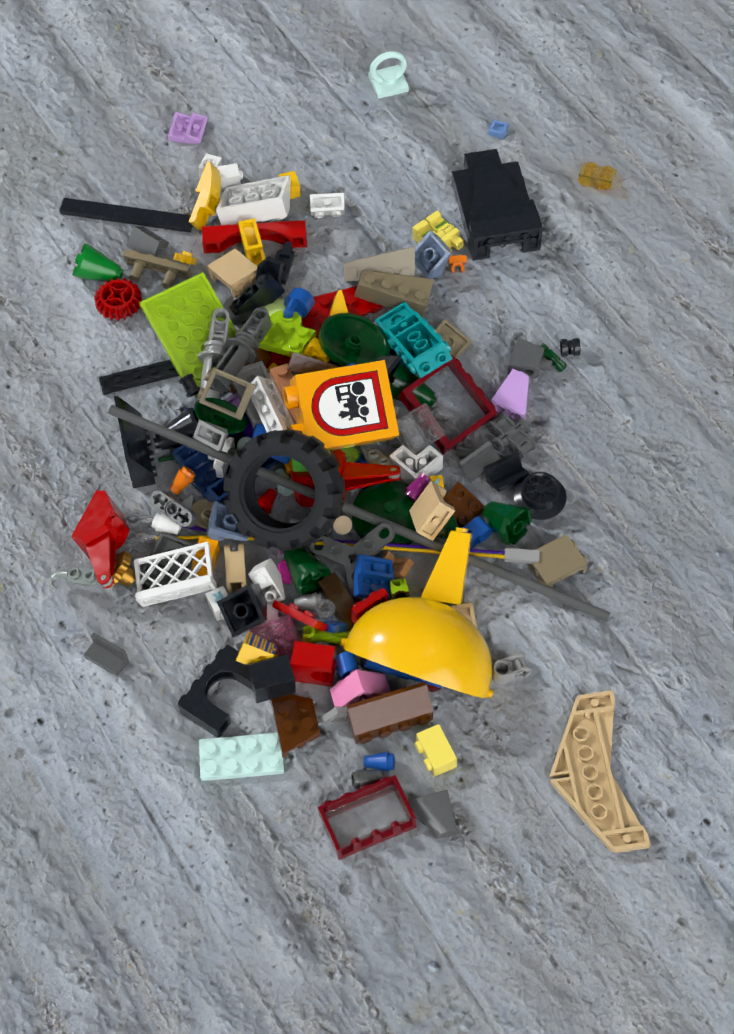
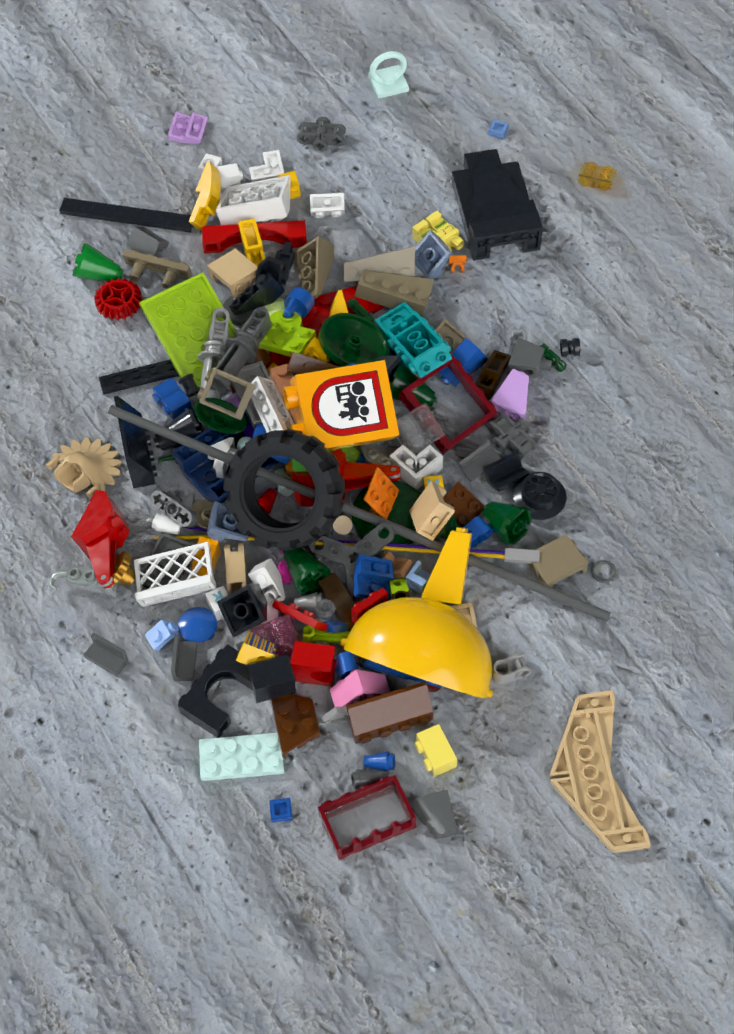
(85, 465): none -> tan piece
(162, 634): none -> light blue bracket
(171, 398): none -> blue brick
(183, 478): orange cone -> none
(183, 659): none -> dark grey panel
(185, 257): yellow plate -> none
(197, 624): none -> blue dish
(211, 435): light grey slope -> none
(271, 169): none -> white plate
(280, 810): none -> blue tile
(314, 263): none -> dark tan wedge
(324, 134): none -> dark grey axle
(359, 310): none -> dark green axle
(381, 494): none -> orange hinge
(416, 488): magenta cone -> none
(417, 578): none -> light blue panel
(470, 358): none -> blue slope
(492, 373): none -> dark brown slope
(603, 562): none -> dark grey piece

